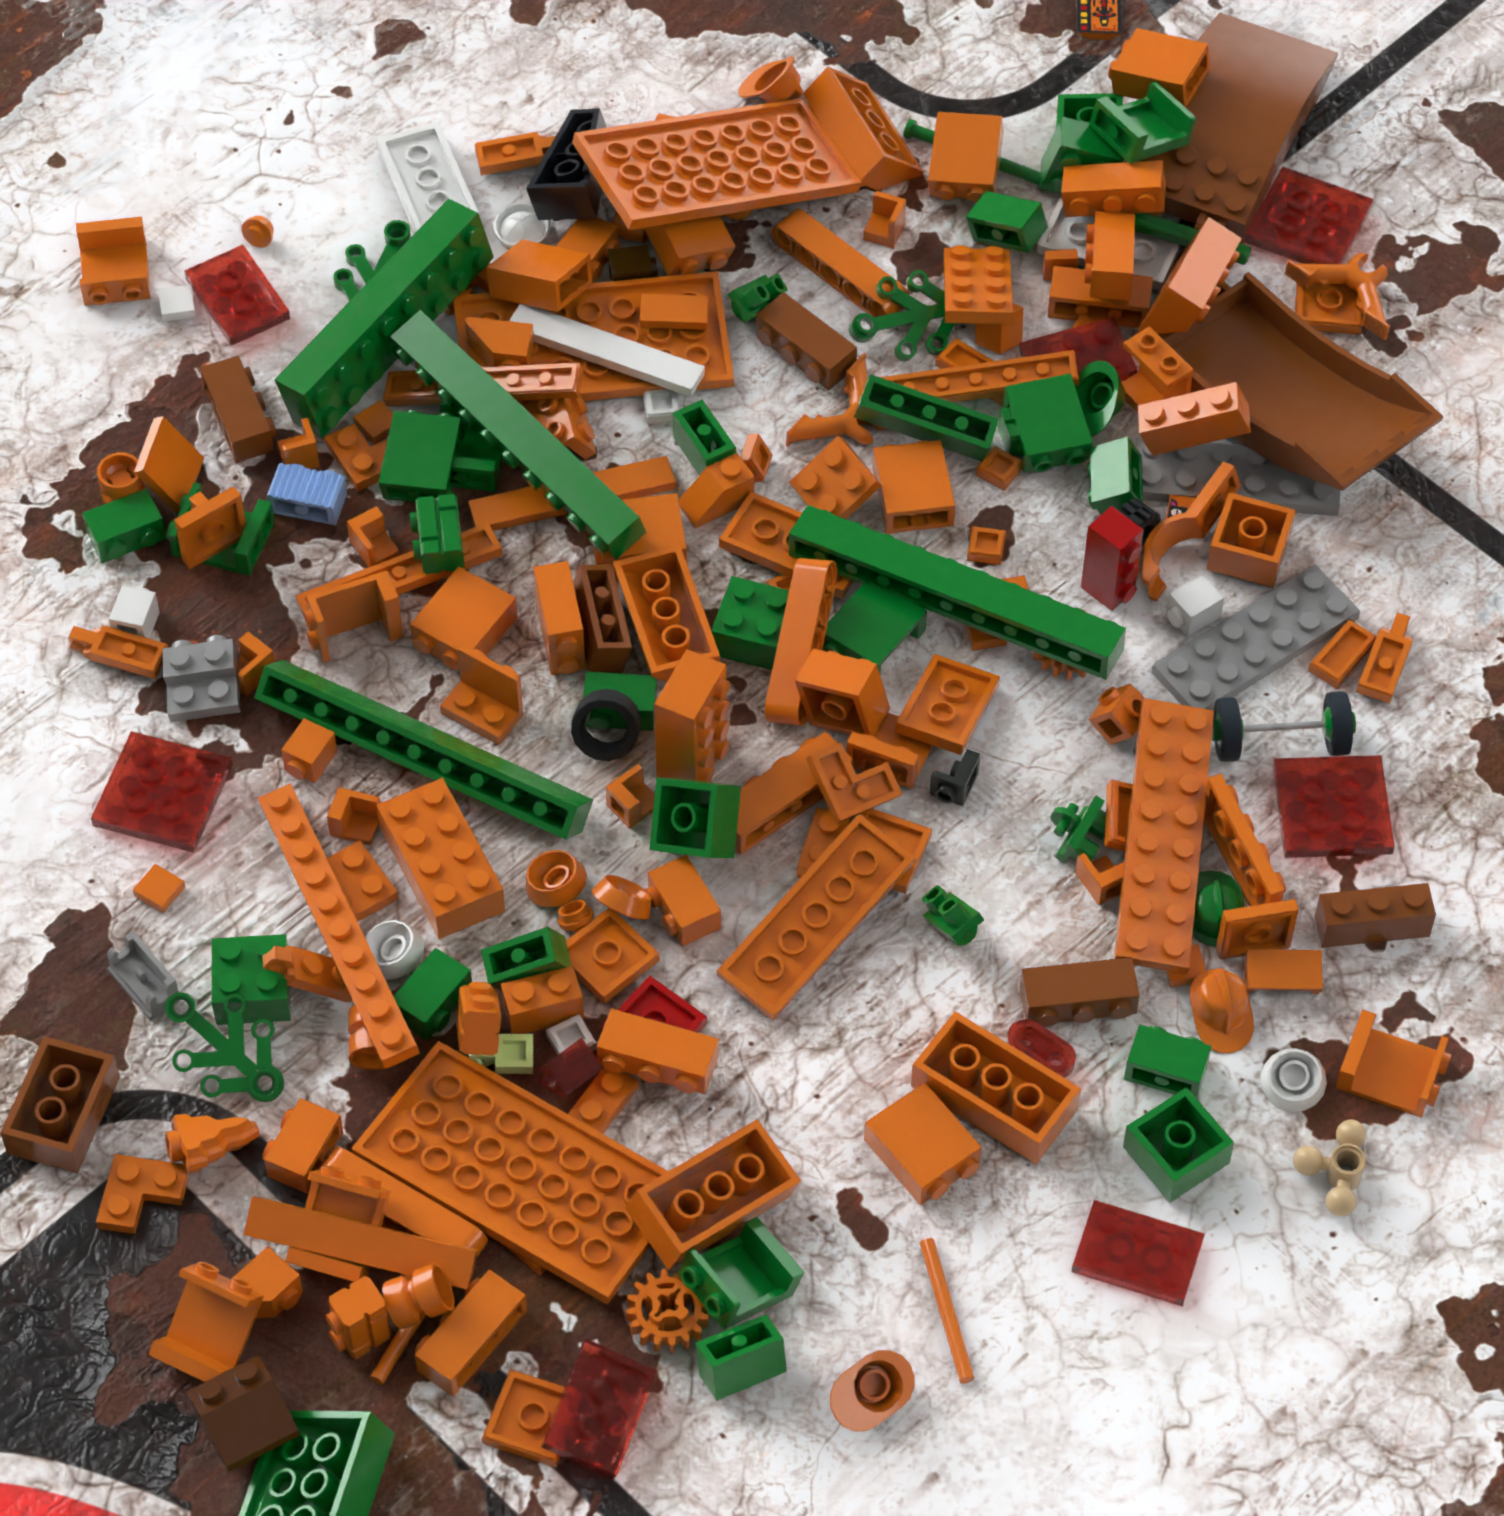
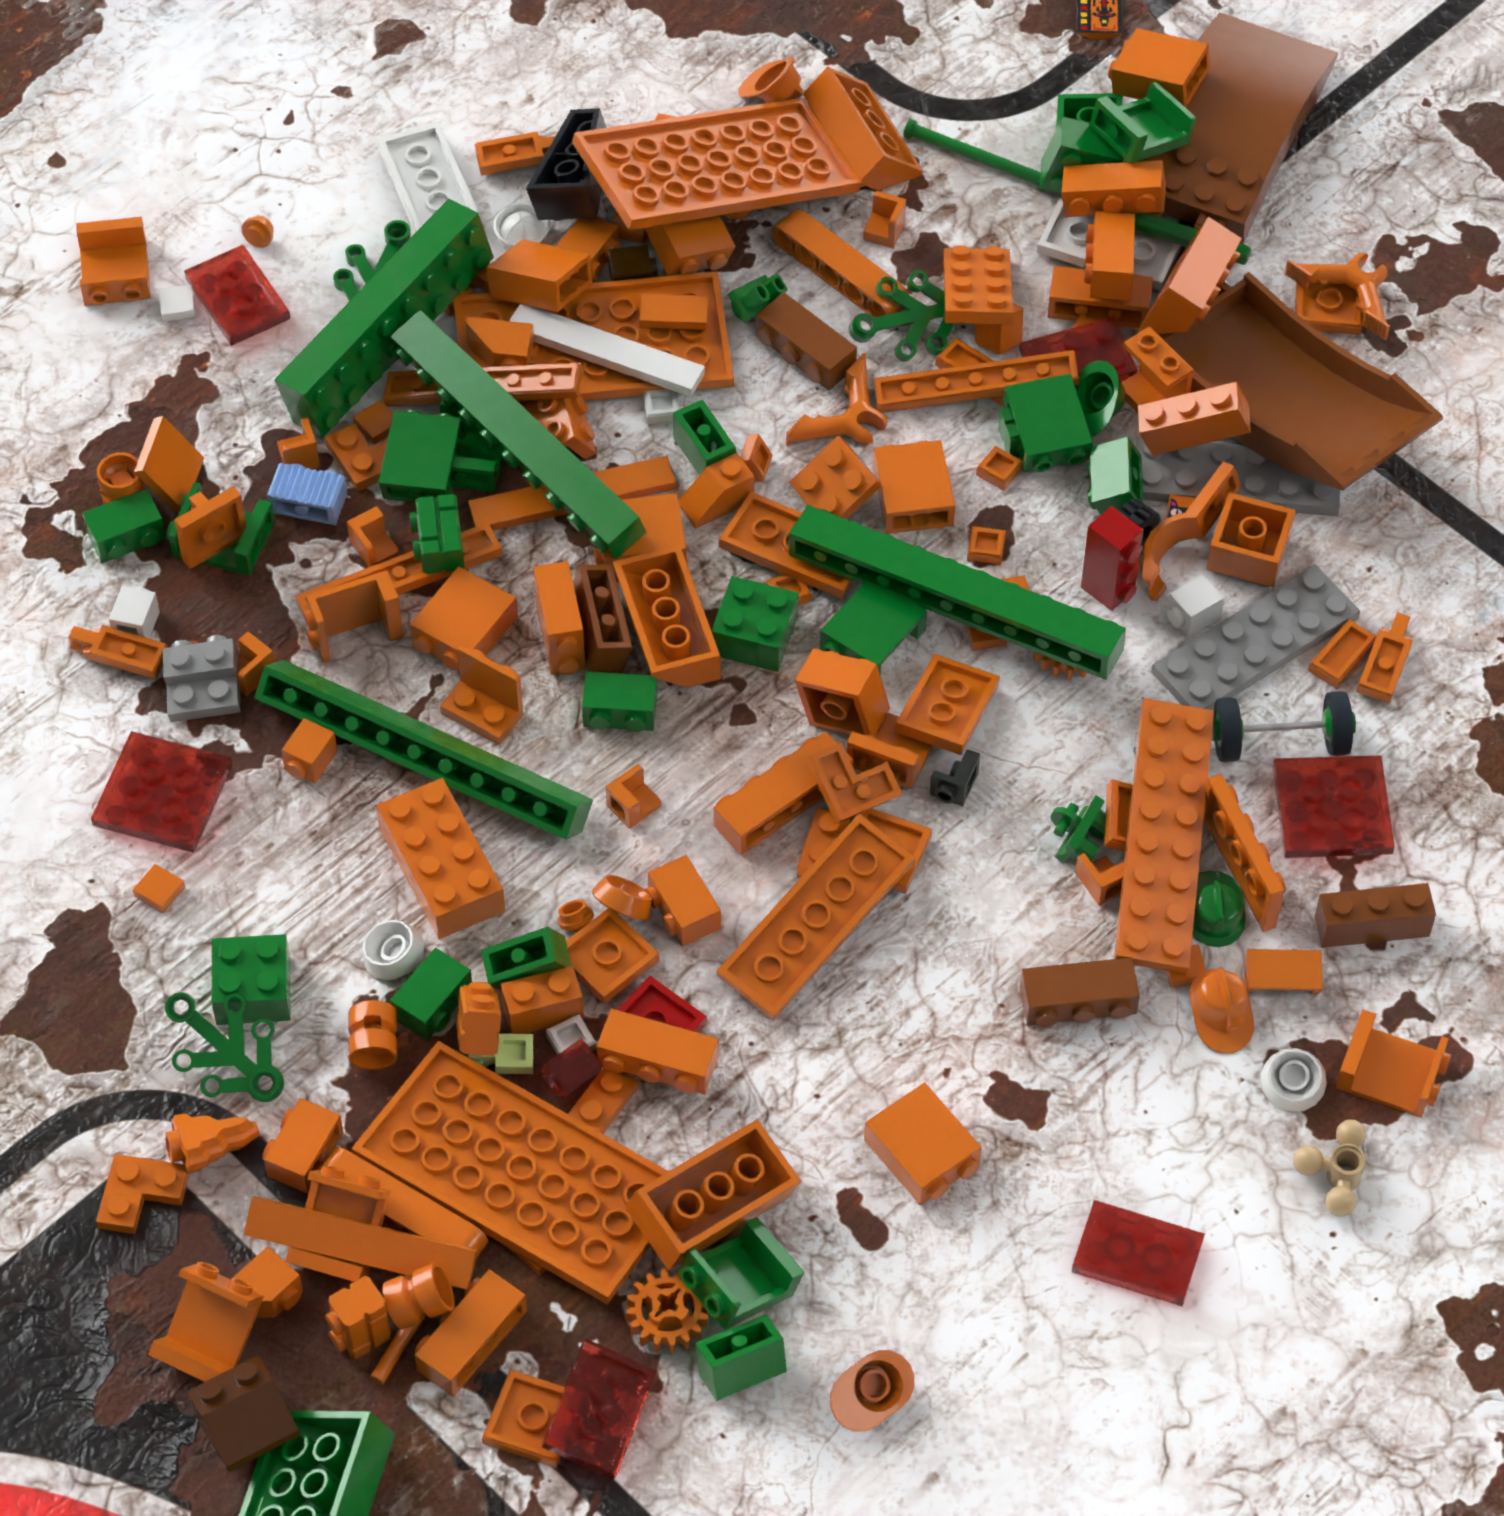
(60, 1104): dark orange brick -> none
(141, 976): light grey hinge -> none
(238, 408): dark orange brick -> none
(307, 971): orange hinge -> none
(338, 927): orange plate -> none
(353, 816): orange panel -> none
(362, 880): orange plate -> none
(567, 876): orange hat -> none
(606, 750): black tyre -> none
(692, 719): orange brick -> none
(695, 818): green brick -> none
(801, 631): orange beam -> none
(926, 417): green brick -> none
(947, 1311): orange bar -> none
(951, 916): green hips -> none
(965, 155): orange brick -> none
(996, 1087): orange brick -> none
(1007, 221): green brick -> none
(1044, 1046): clear red plate -> none
(1061, 258): orange tile -> none
(1118, 713): orange brick -> none
(1167, 1061): green brick -> none
(1178, 1144): green brick -> none
(1256, 928): orange tile -> none
(1308, 219): clear red plate -> none

